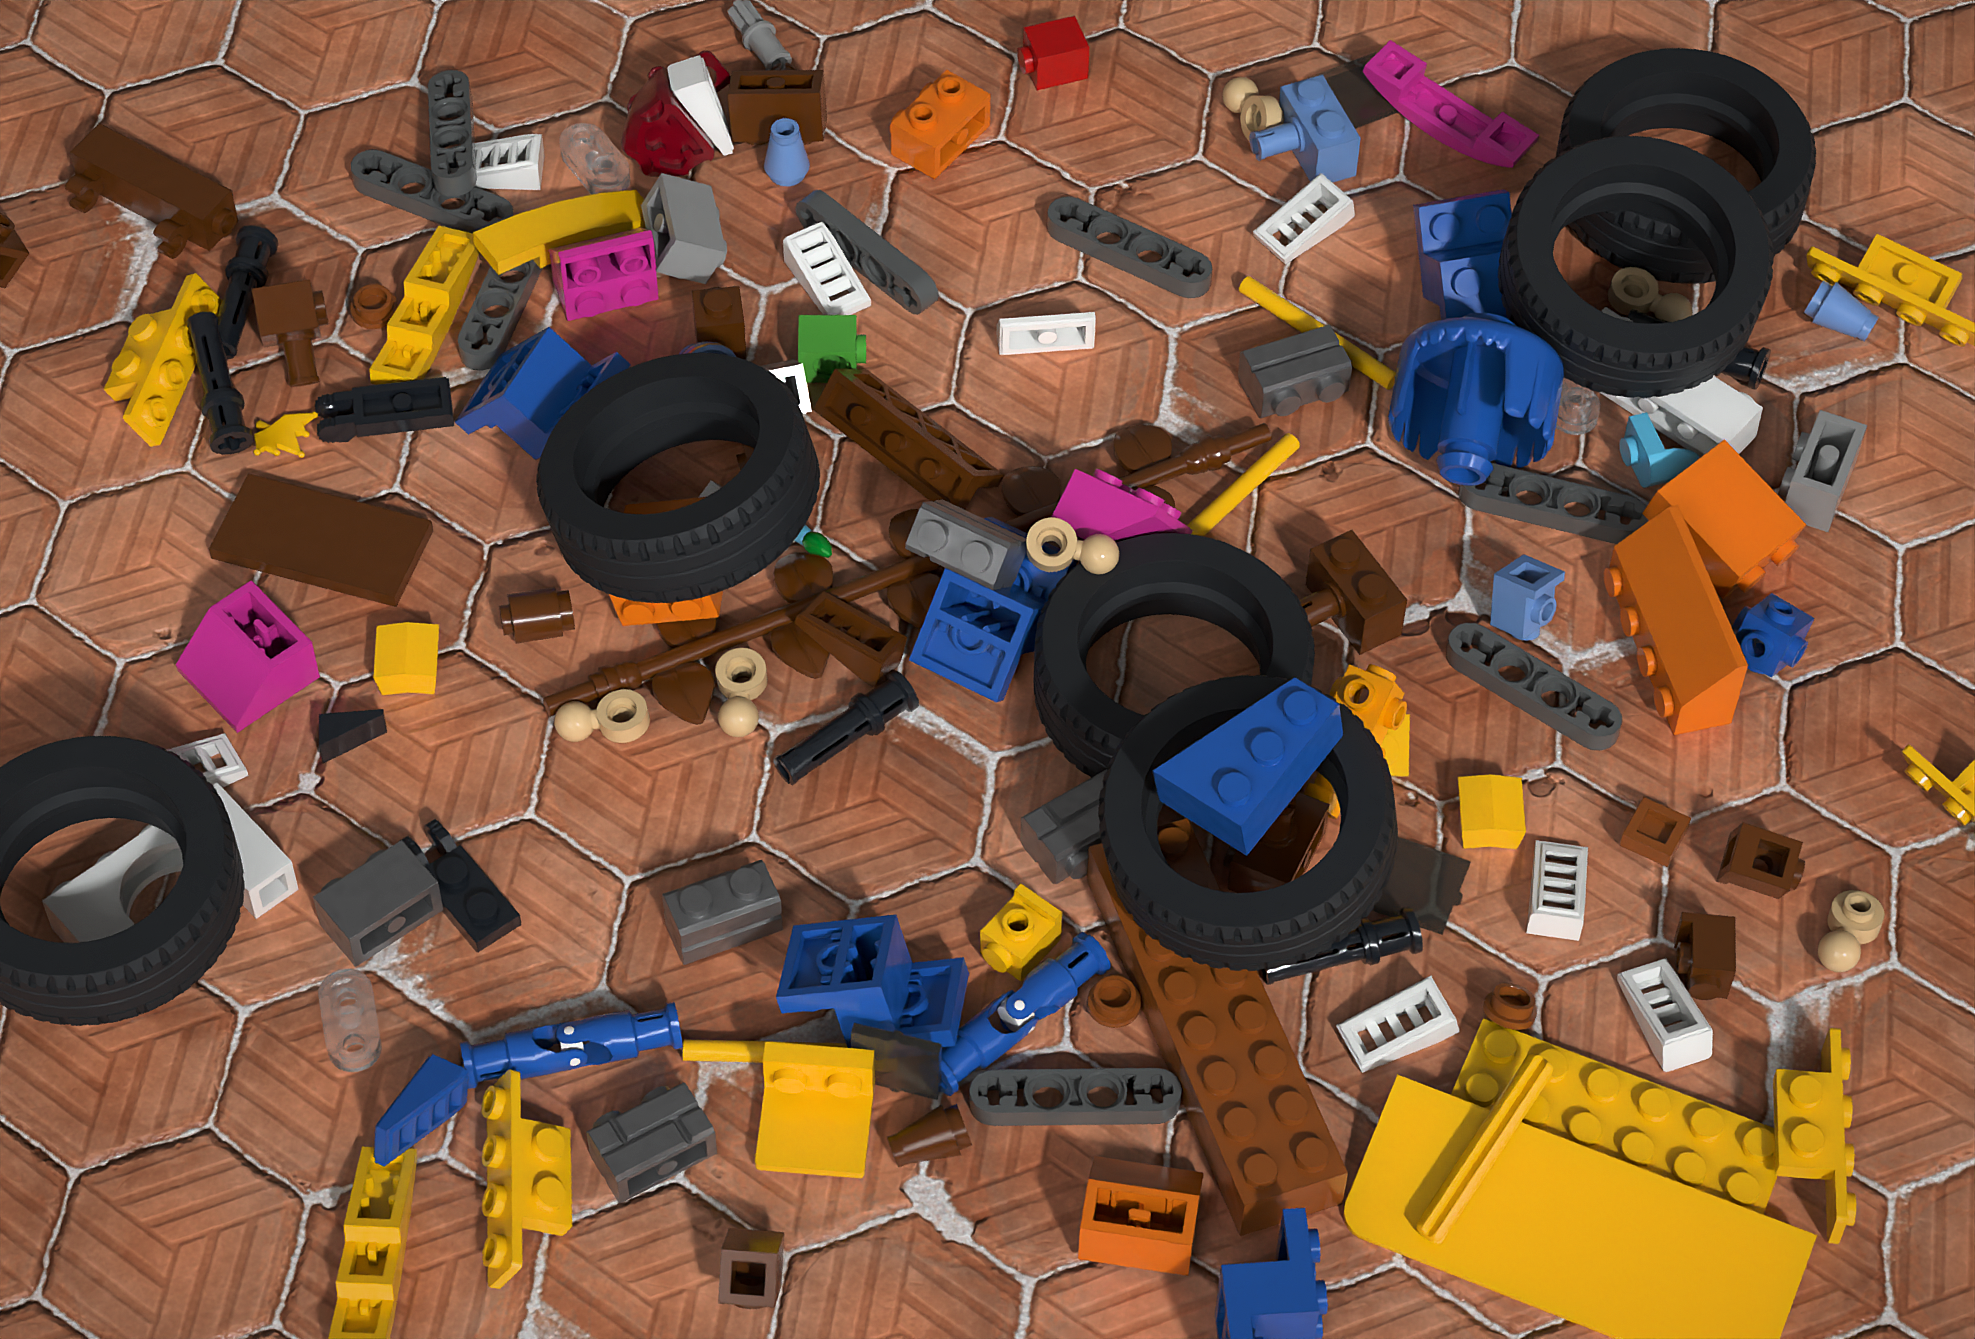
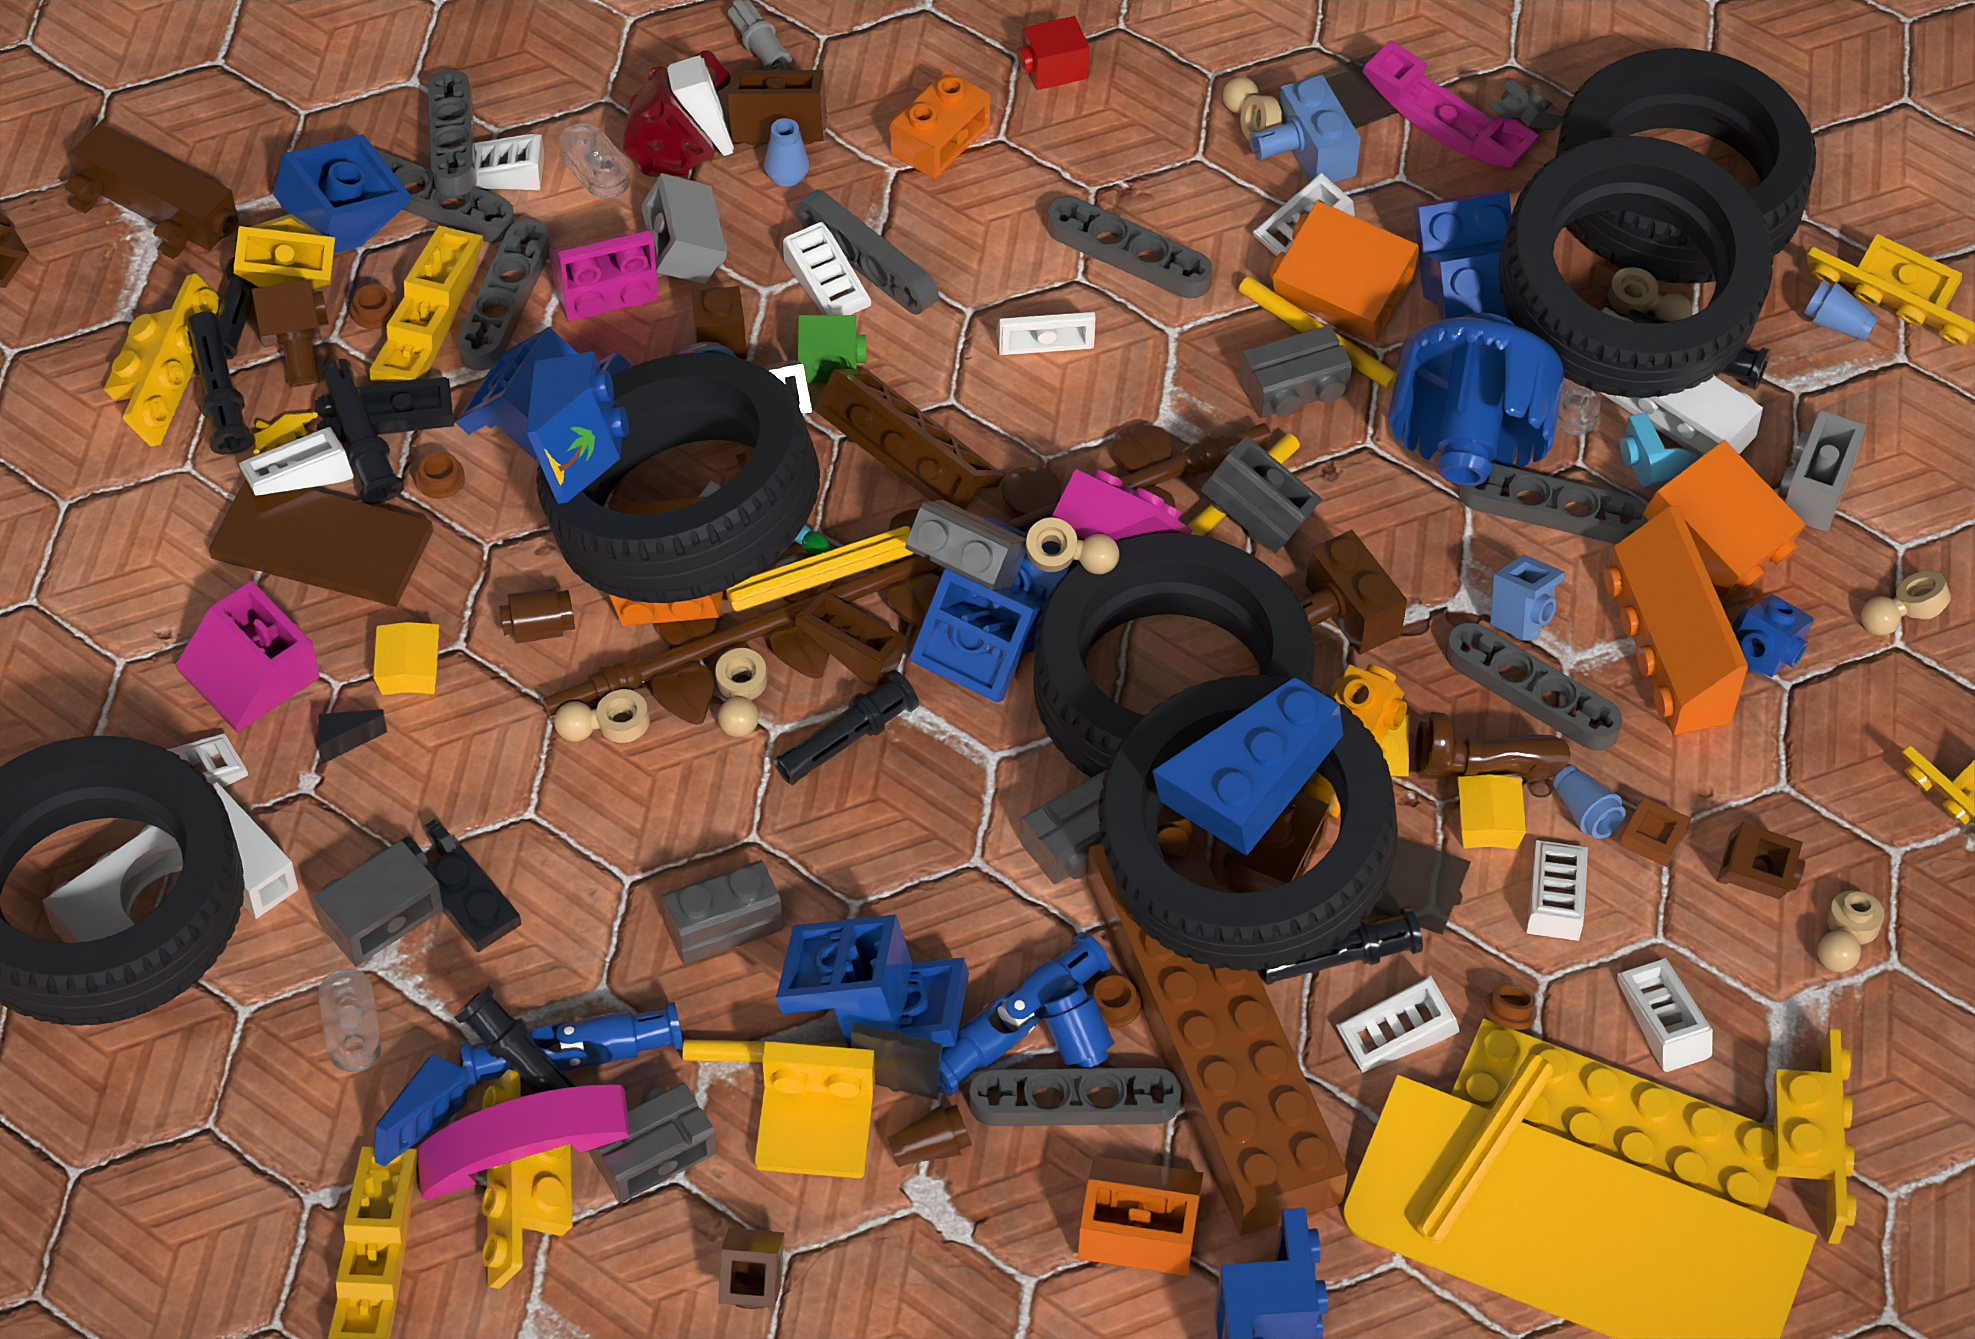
(283, 253): none -> yellow slope
(298, 464): none -> white slope
(340, 190): none -> blue slope
(366, 450): none -> black pin
(439, 475): none -> dark orange plate
(508, 1039): none -> black pin
(519, 1129): none -> dark pink slope
(555, 225): yellow slope -> none
(574, 422): none -> blue slope
(819, 569): none -> yellow axle
(1021, 933): yellow brick -> none
(1078, 1027): none -> blue brick
(1260, 494): none -> flat silver brick
(1345, 270): none -> orange brick
(1443, 755): none -> reddish brown piece
(1529, 104): none -> dark grey plate
(1591, 804): none -> medium blue cone
(1706, 954): reddish brown brick -> none
(1918, 596): none -> tan plate

